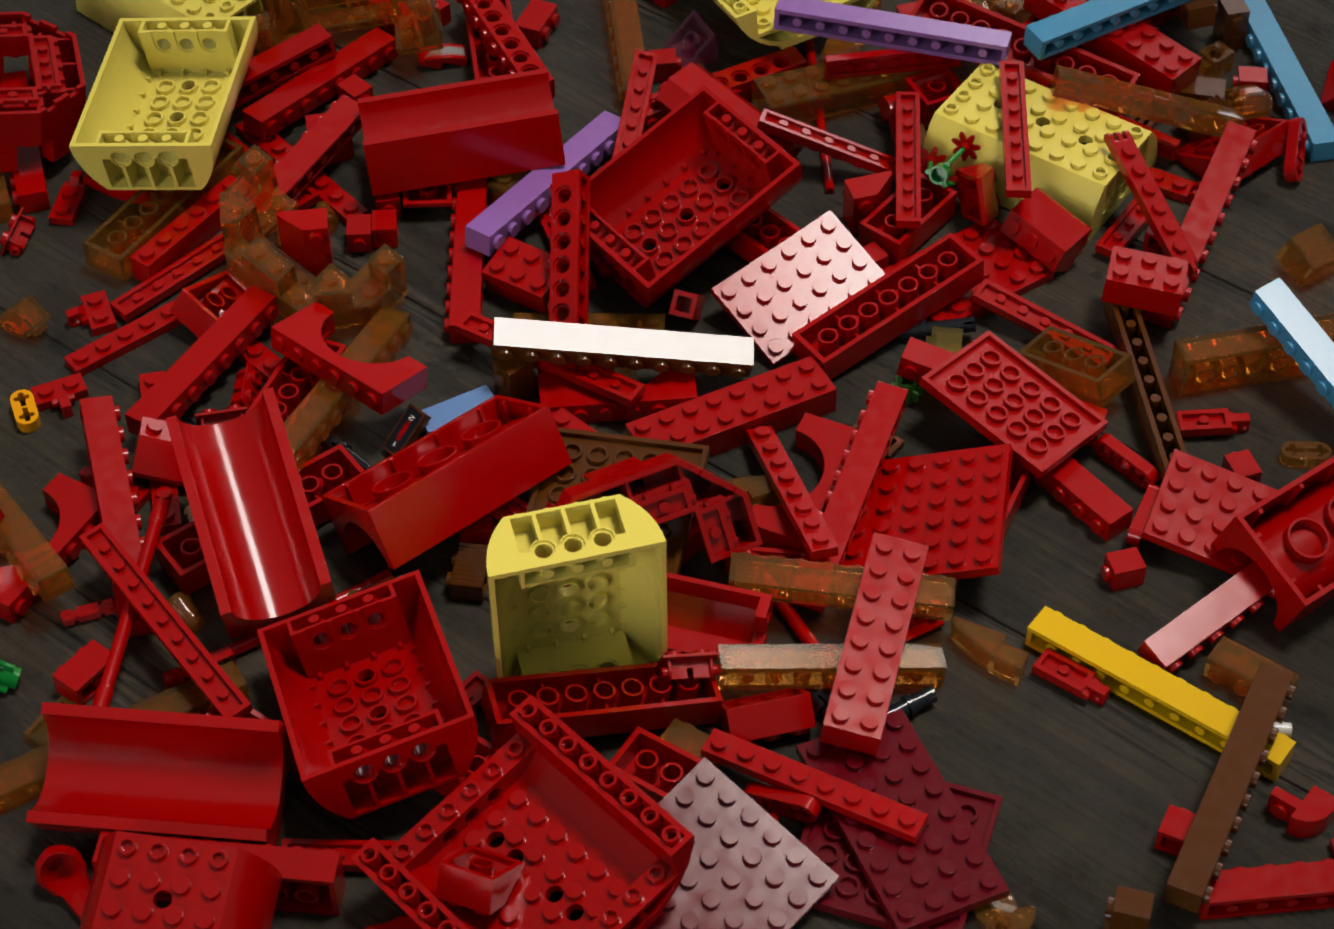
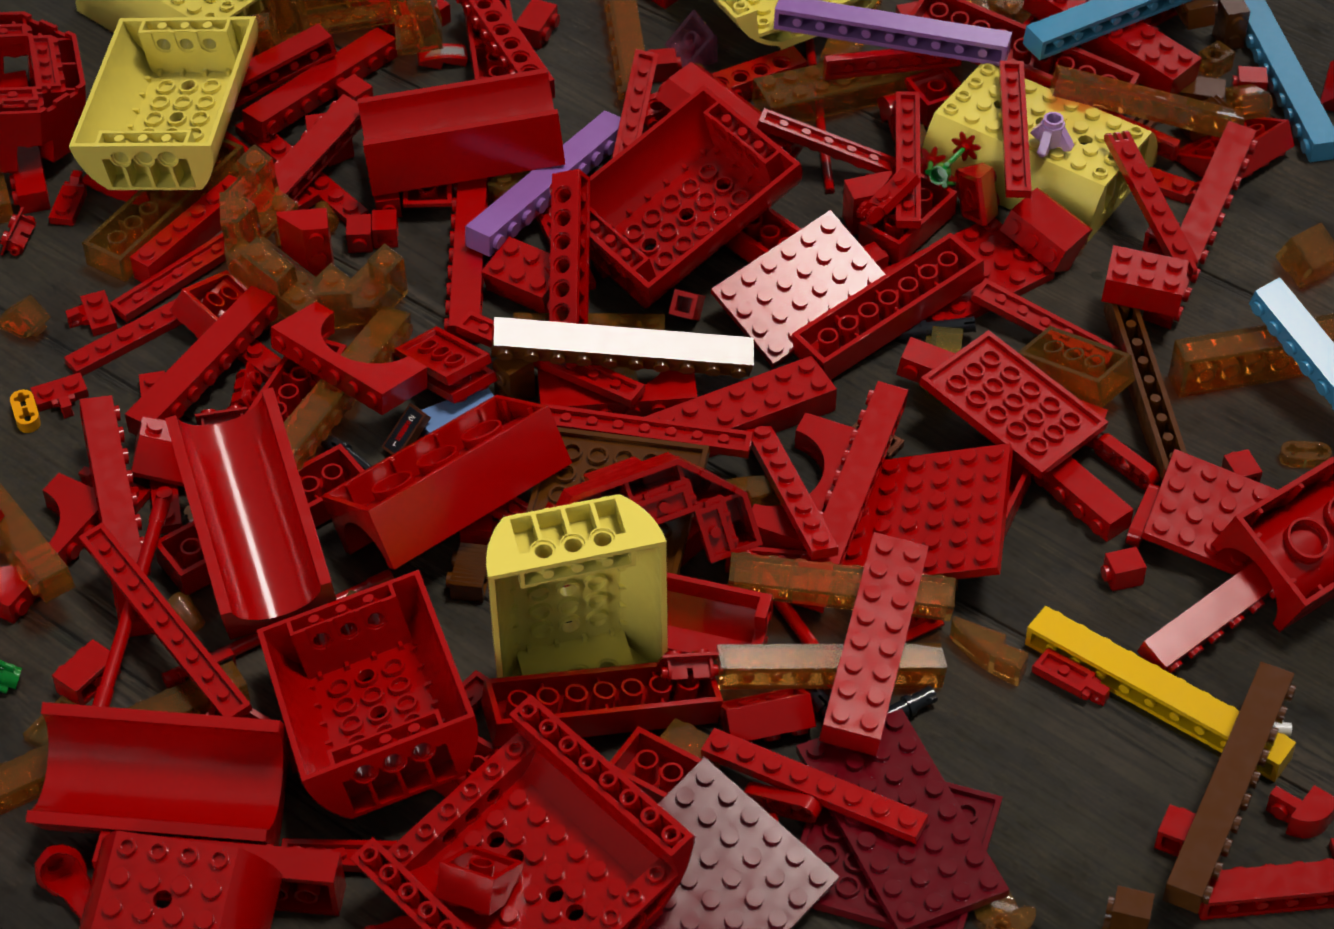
(88, 612): red axle -> none
(452, 364): none -> red hinge
(720, 440): none -> red plate
(888, 196): none -> red hinge
(913, 388): bright green gear -> none
(1052, 134): none -> lavender rock
(1123, 230): red plate -> none
(1211, 422): red hinge -> none
(1236, 666): clear orange brick -> none
(1295, 149): red beam -> none

